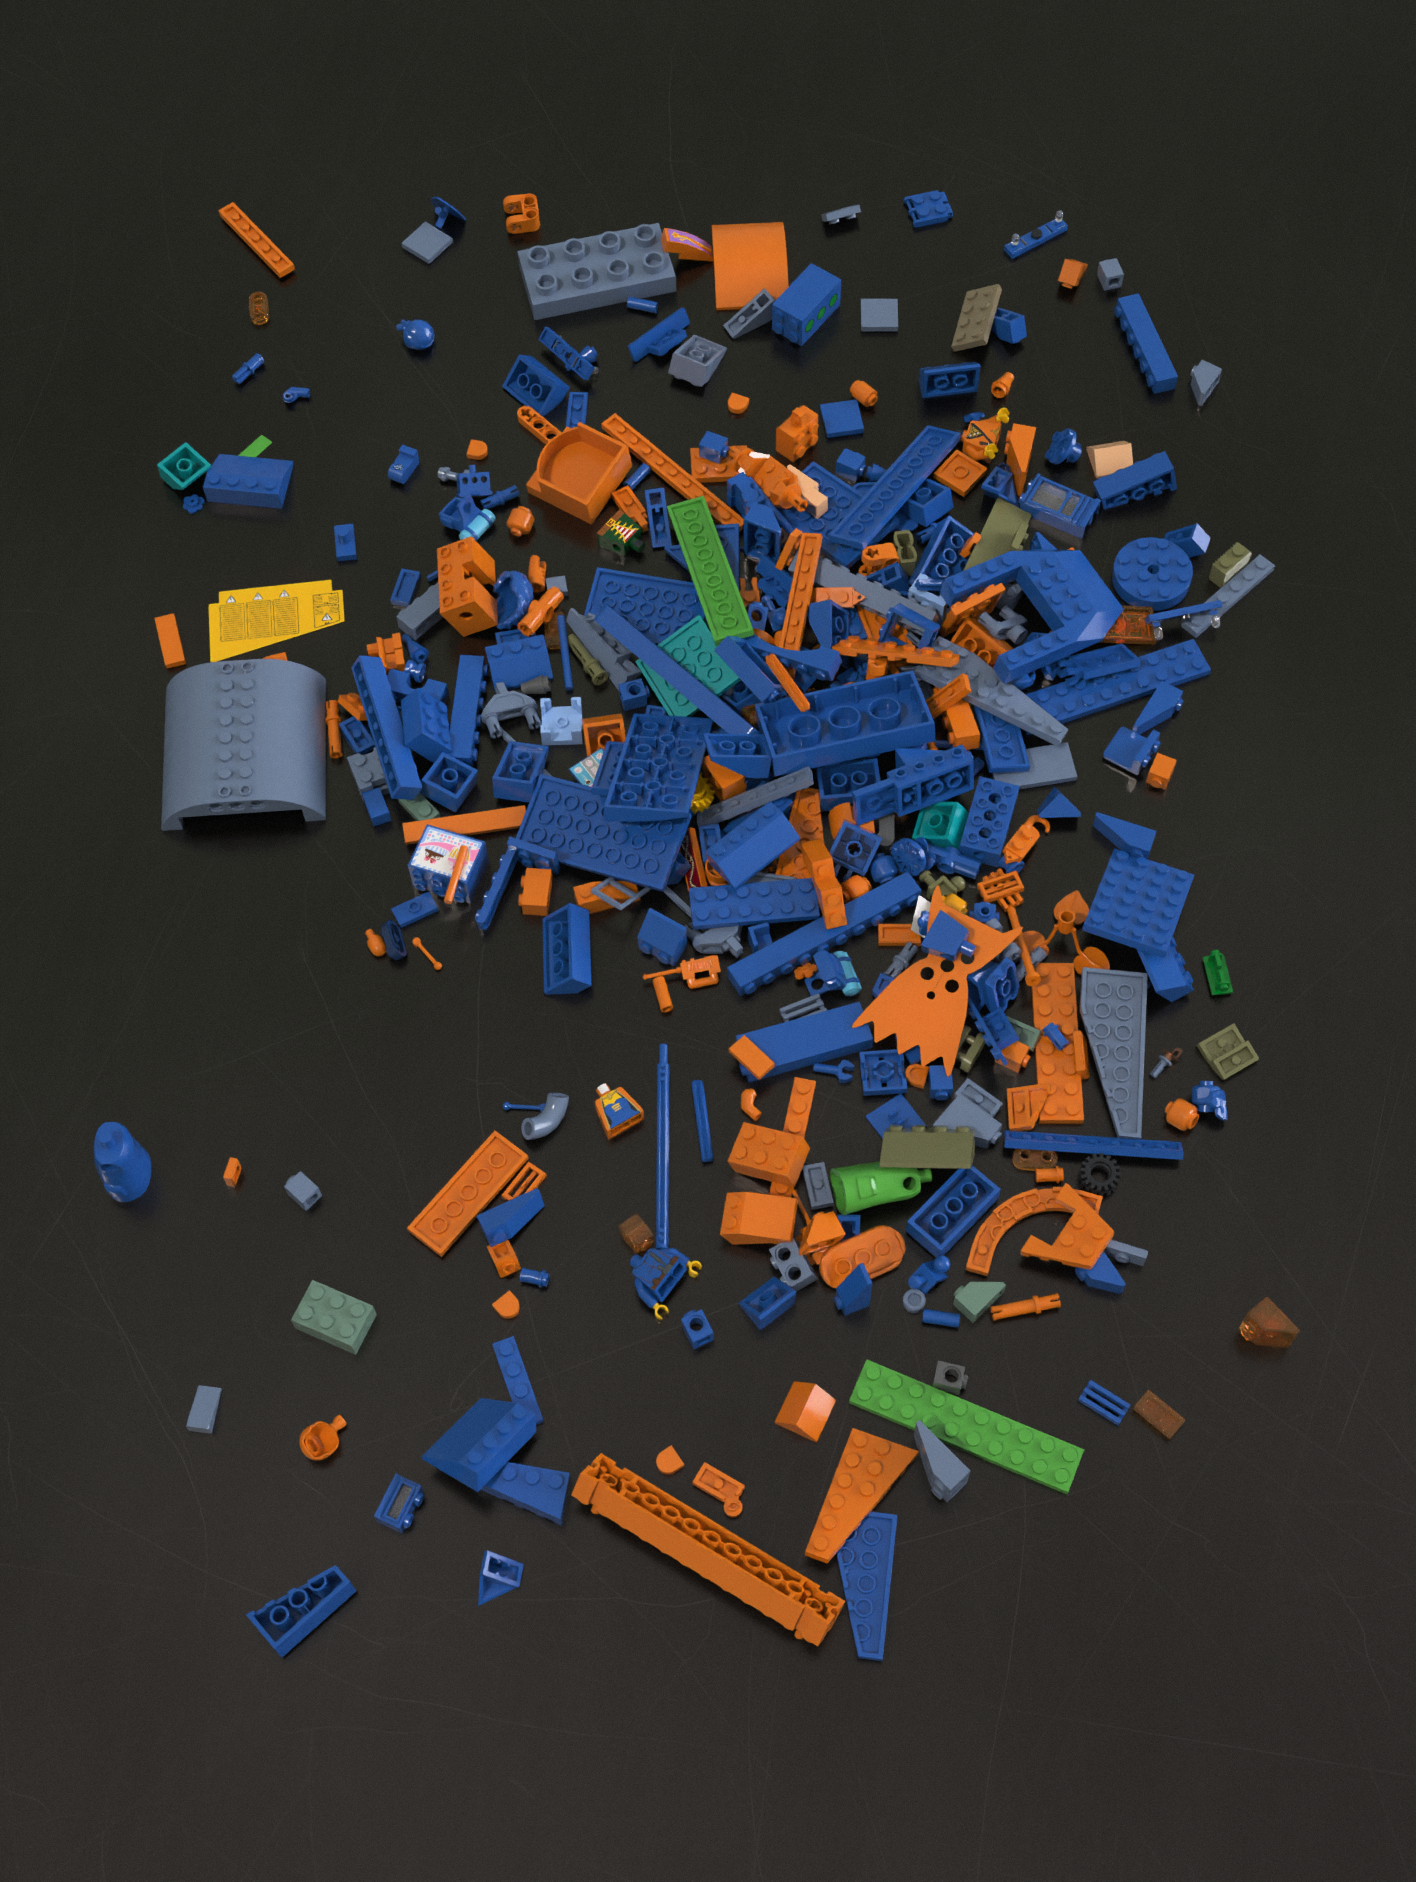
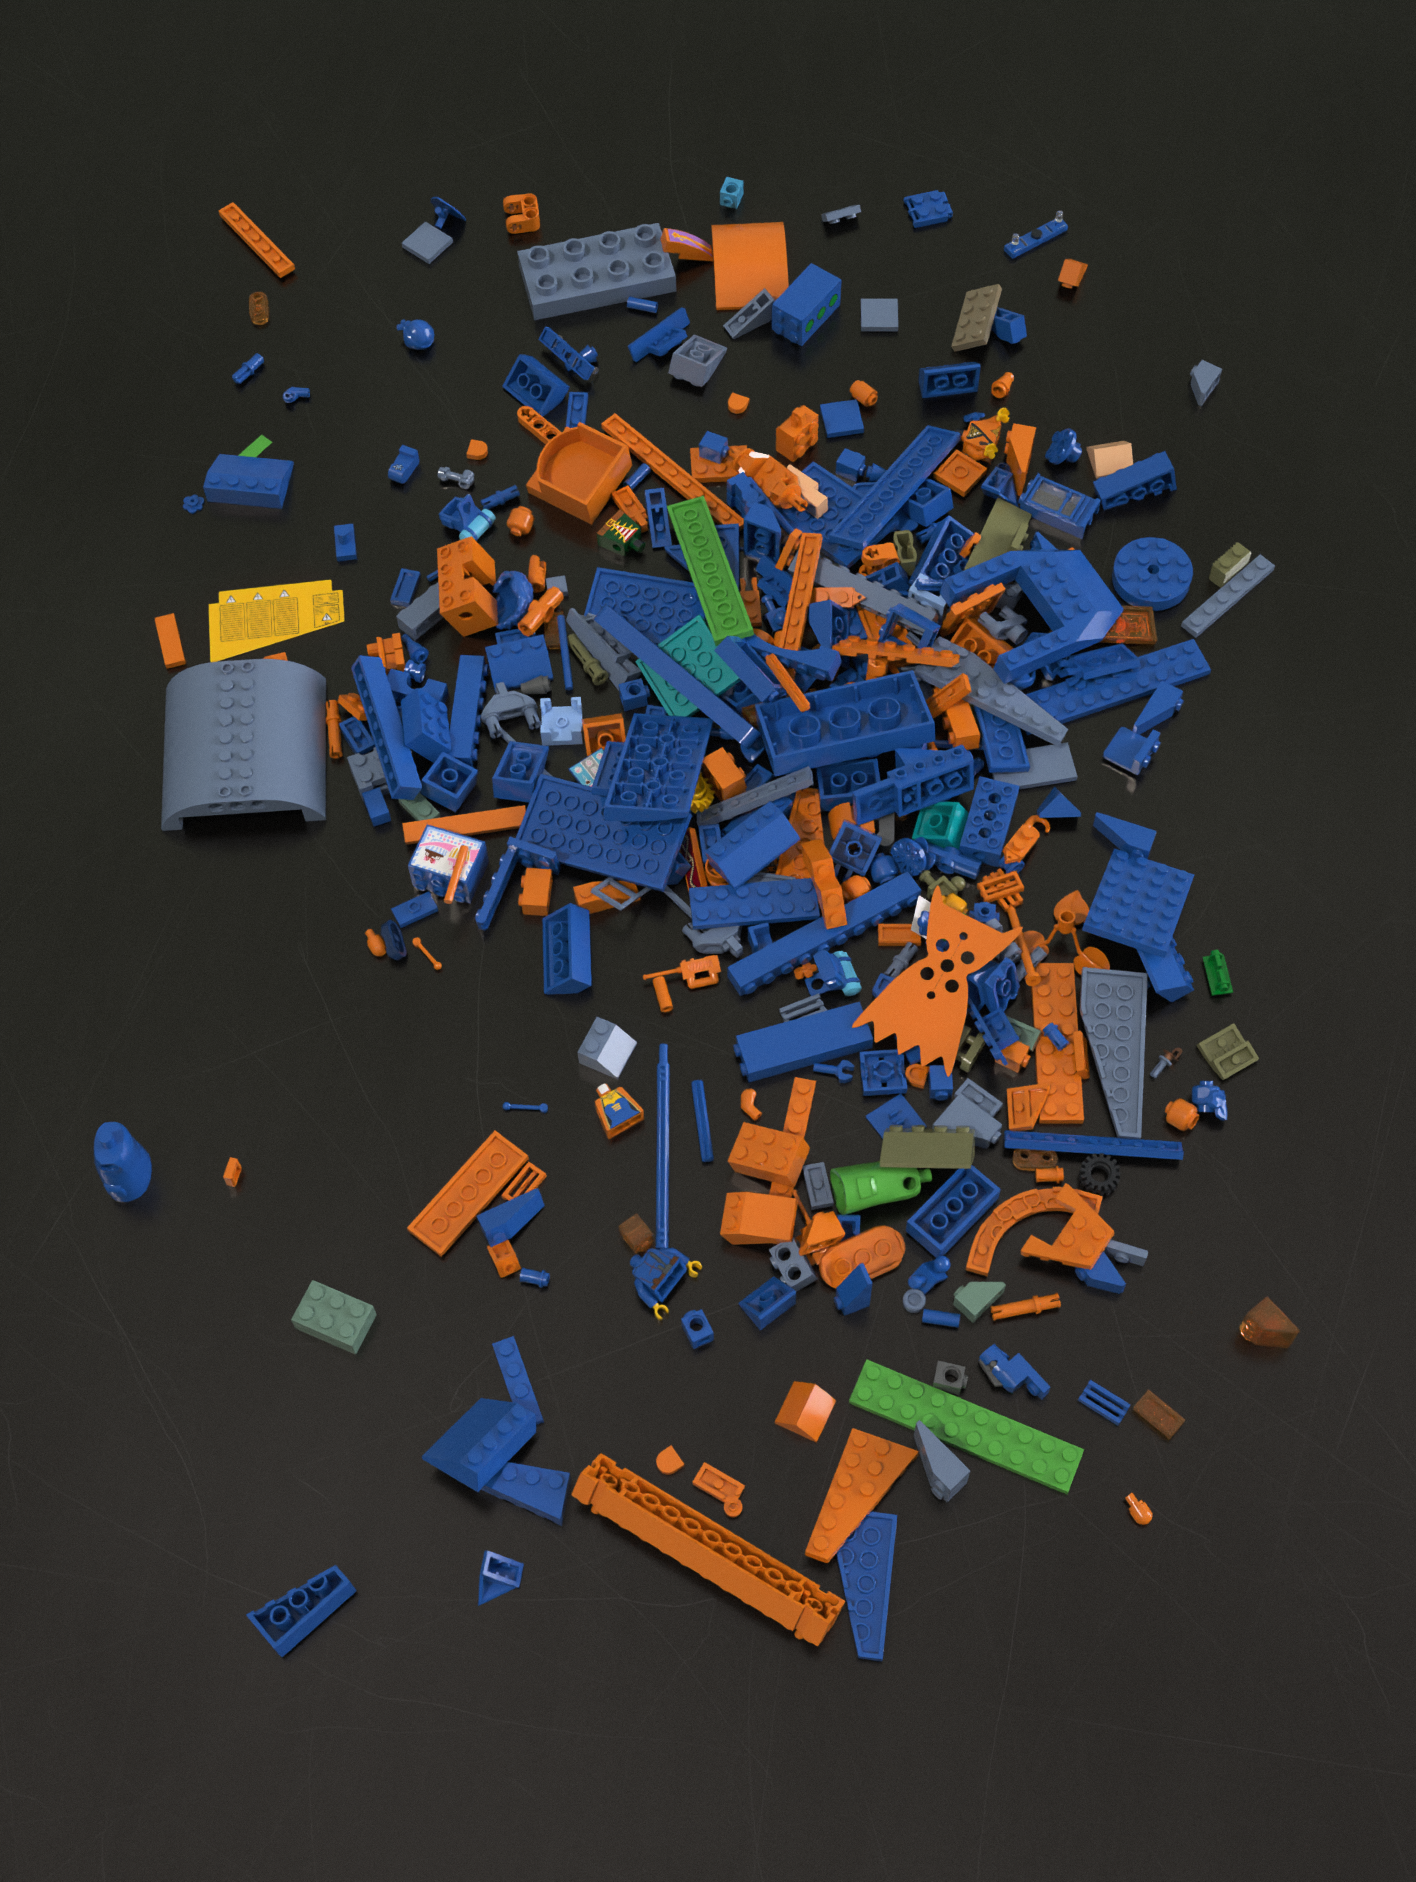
(182, 467): teal slope -> none
(204, 1409): sand blue slope -> none
(302, 1190): sand blue brick -> none
(321, 1439): orange hair -> none
(399, 1503): blue window -> none
(477, 488): blue piece -> none
(507, 1305): orange tile -> none
(548, 1119): sand blue cylinder -> none
(606, 1048): none -> sand blue slope
(662, 937): blue slope -> none
(731, 192): none -> dark azure brick
(740, 753): blue slope -> none
(751, 1057): orange tile -> none
(758, 608): blue brick -> none
(947, 938): blue torso -> none
(1012, 1373): none -> blue plate
(1110, 274): sand blue brick -> none
(1139, 1510): none -> orange cylinder
(1146, 343): blue brick -> none
(1161, 771): orange brick -> none
(1184, 614): blue piece -> none
(1190, 539): blue slope -> none

